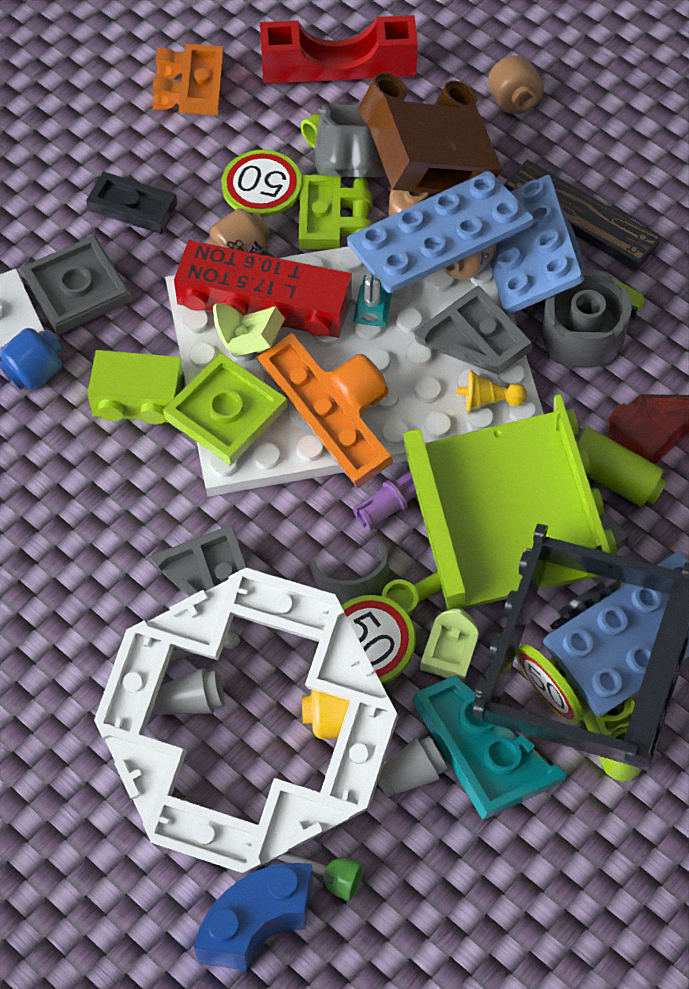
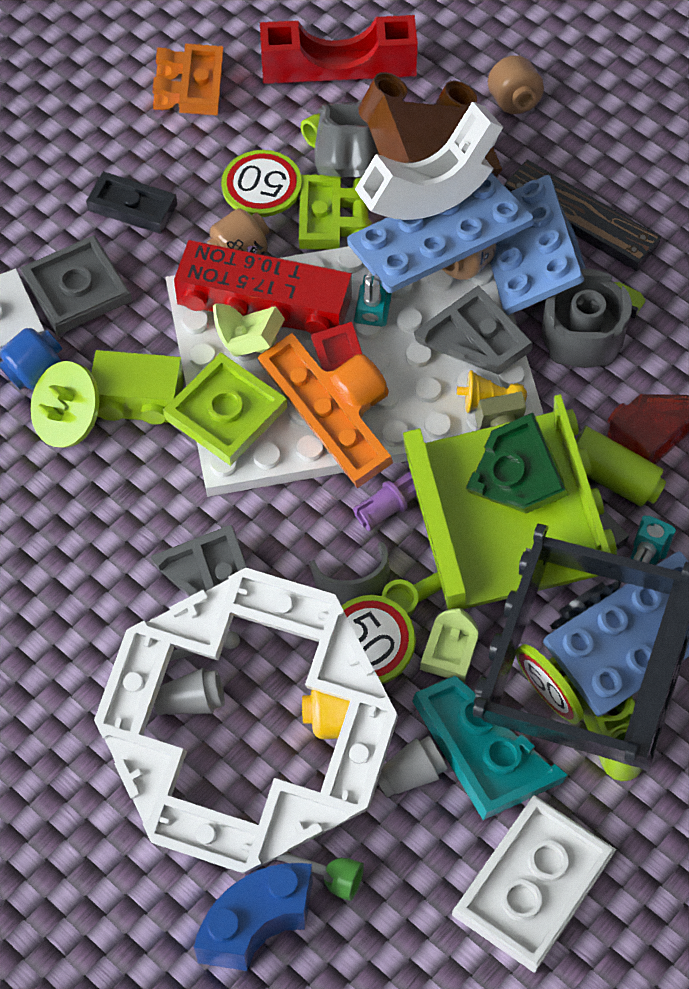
(65, 404): none -> piece
(336, 346): none -> red plate
(437, 182): none -> white arch
(499, 410): none -> olive plate
(518, 468): none -> dark green plate
(534, 883): none -> white tile
(652, 540): none -> teal piece

